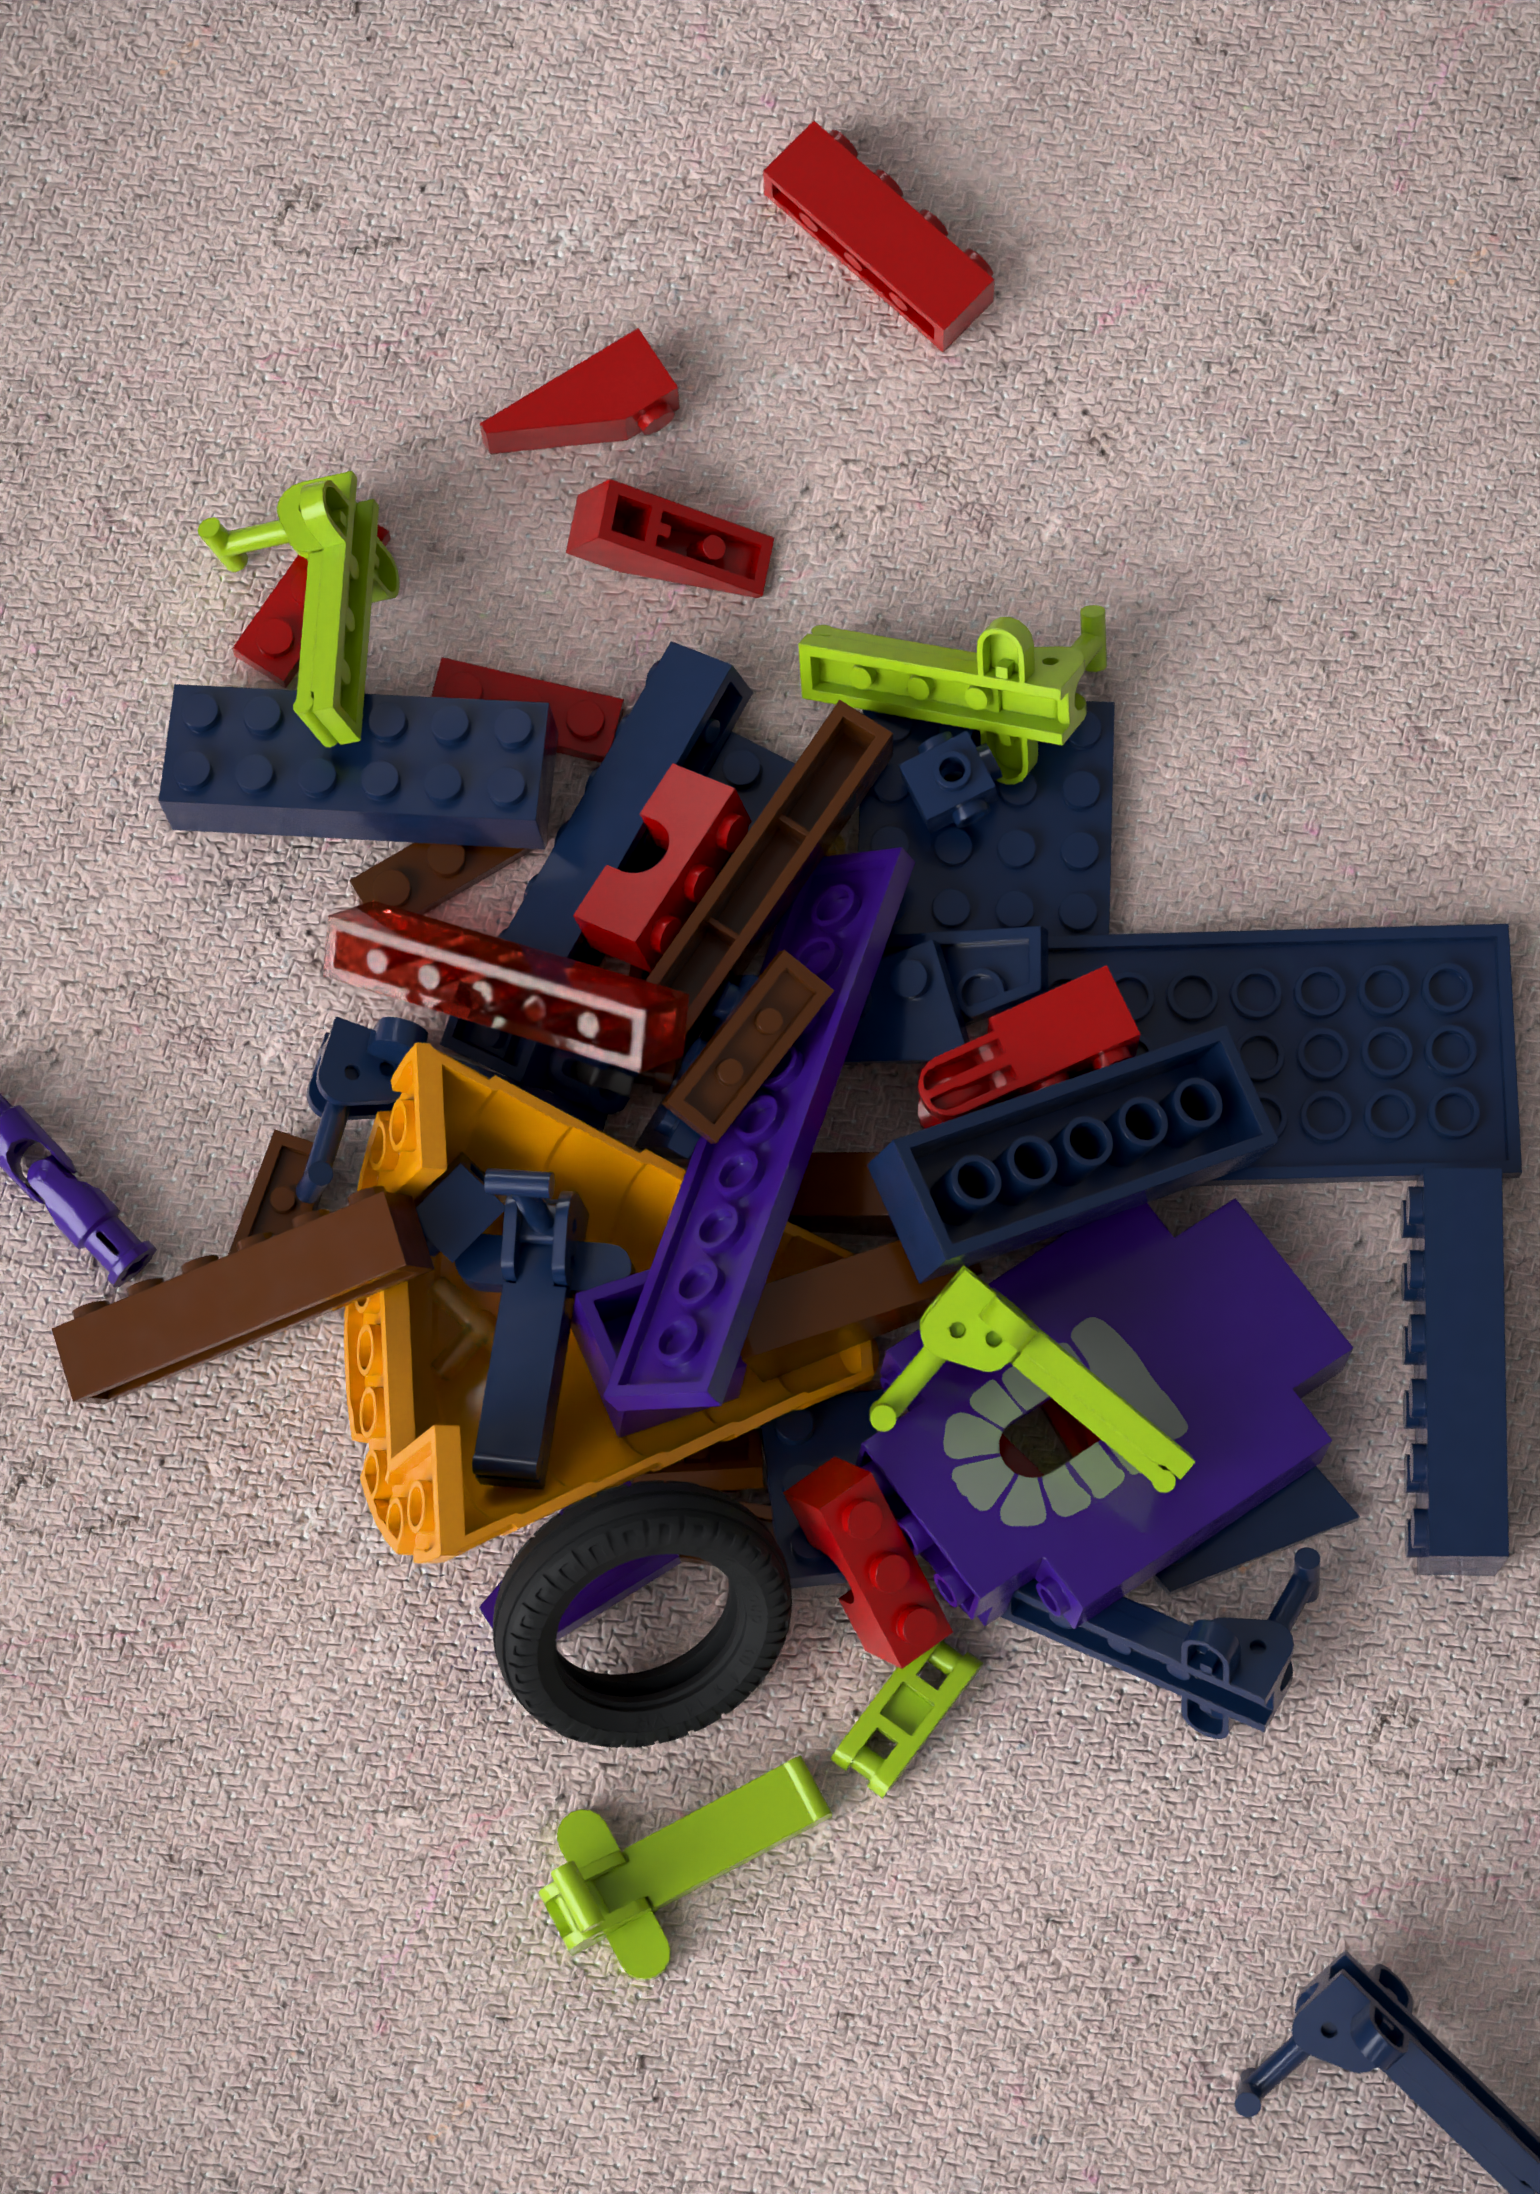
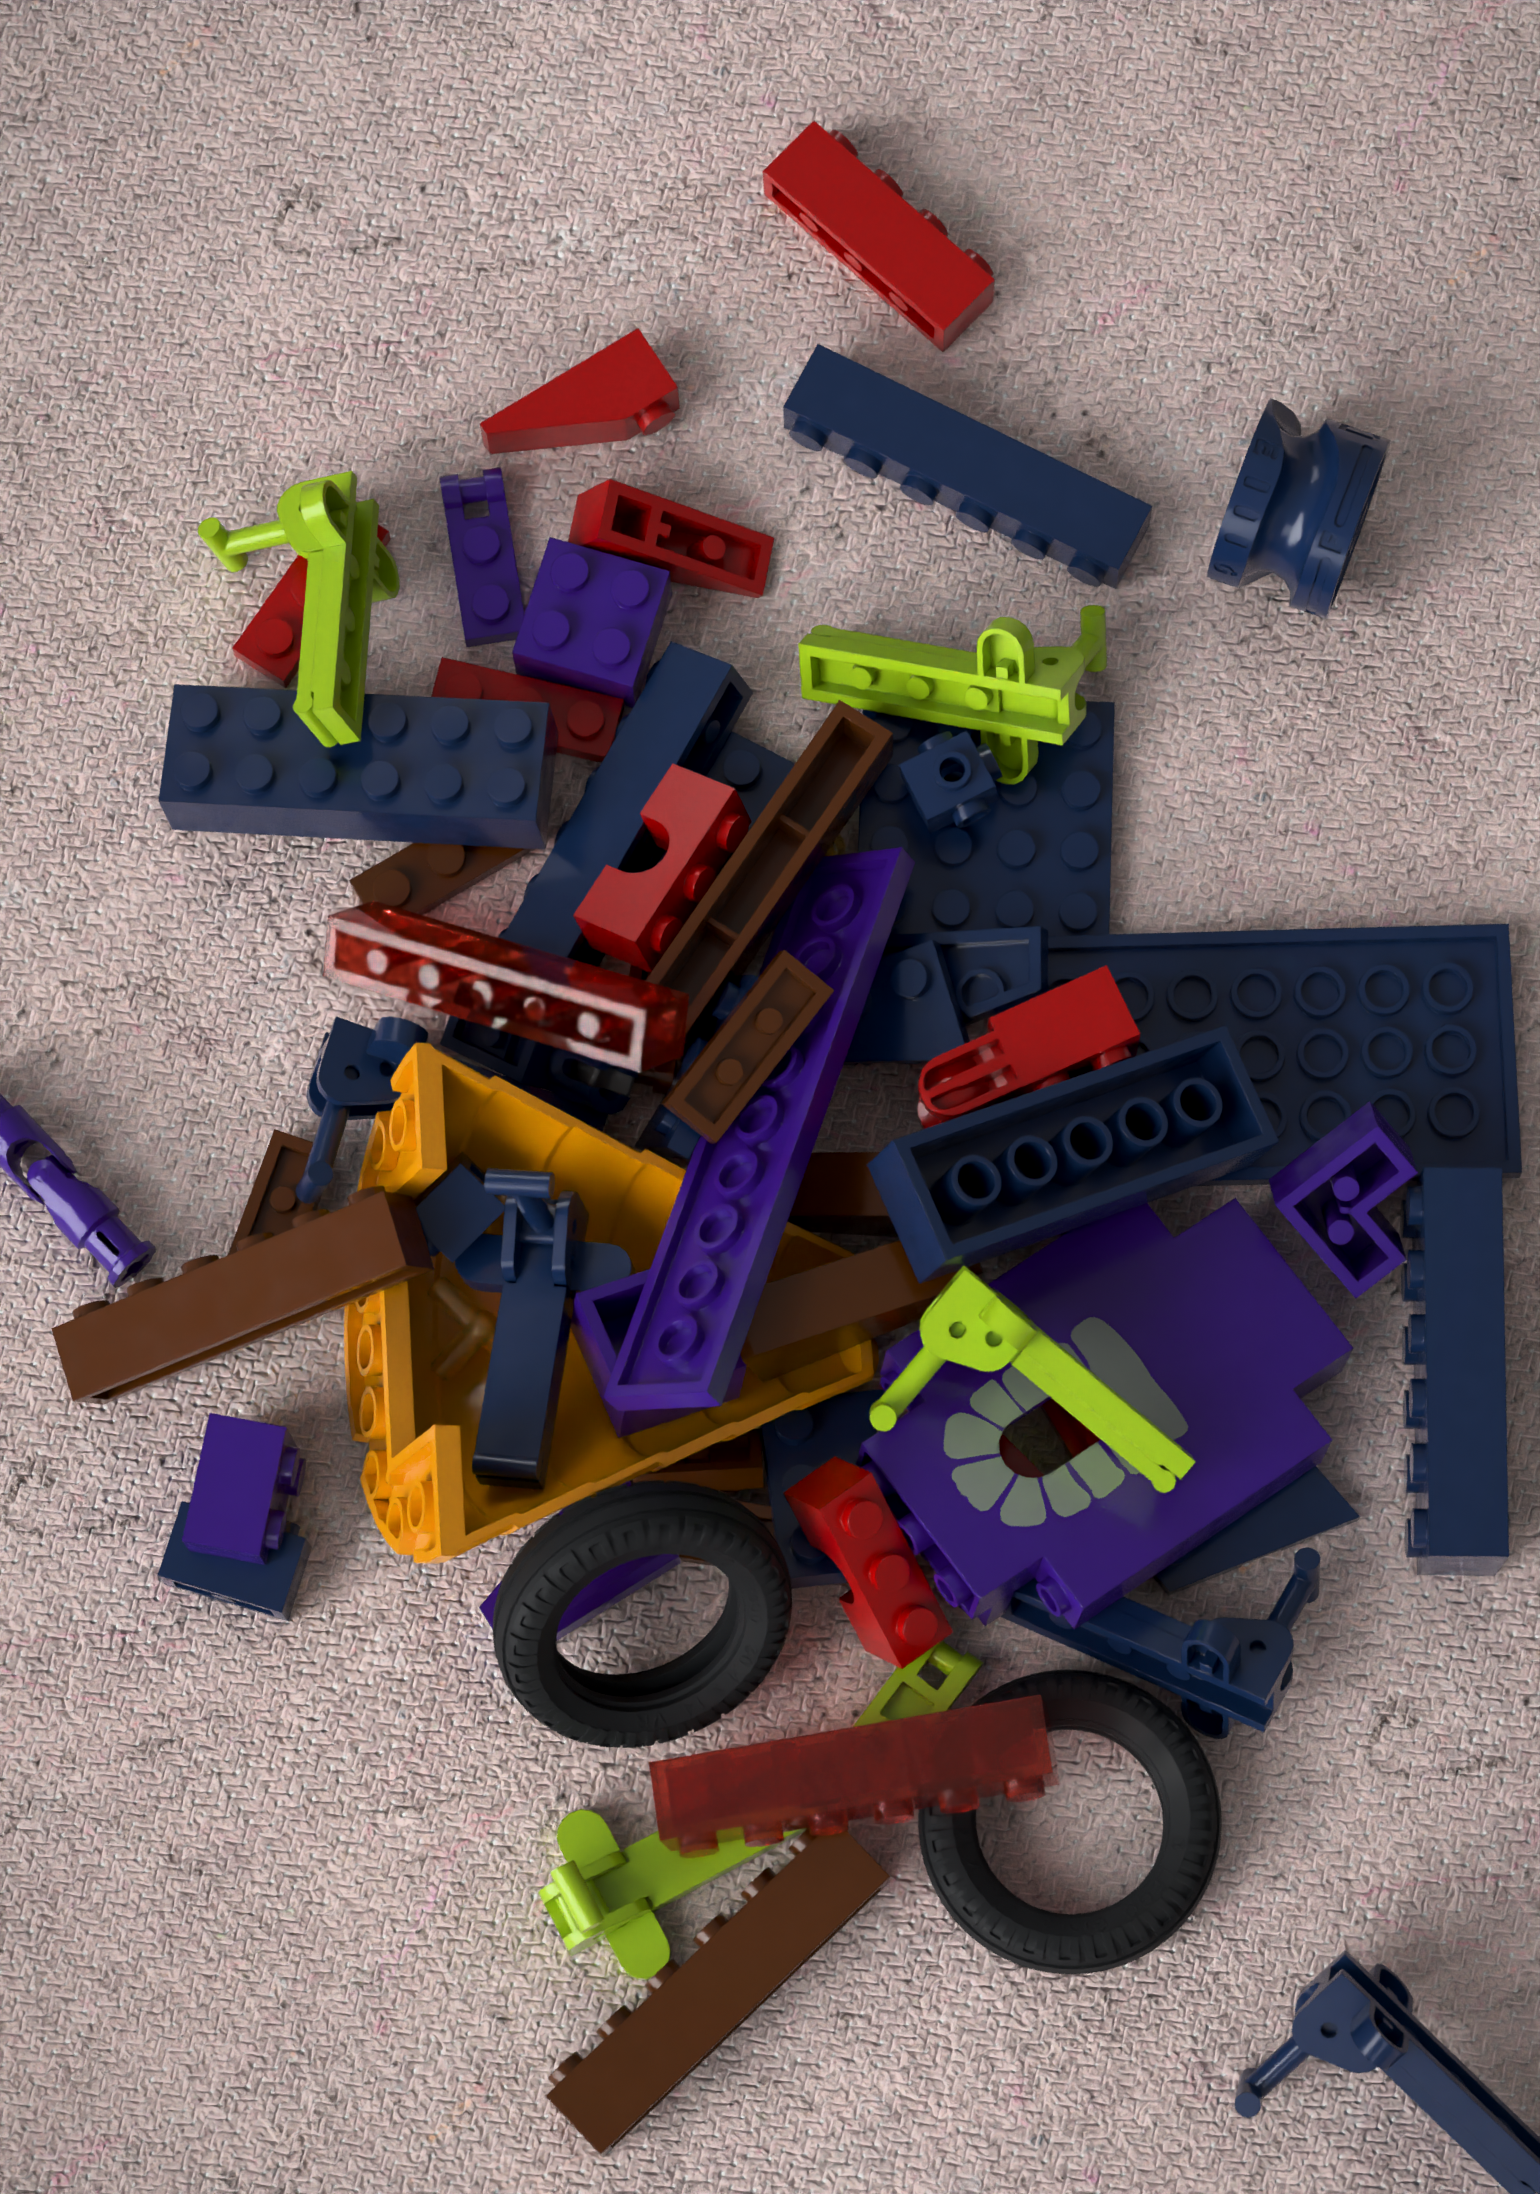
(242, 1489): none -> dark purple brick
(249, 1585): none -> dark blue brick
(483, 559): none -> dark purple plate
(592, 621): none -> dark purple brick
(716, 1988): none -> reddish brown brick
(854, 1775): none -> clear red brick
(966, 468): none -> dark blue brick
(1162, 1900): none -> black tyre
(1298, 507): none -> dark blue piece
(1335, 1192): none -> dark purple brick

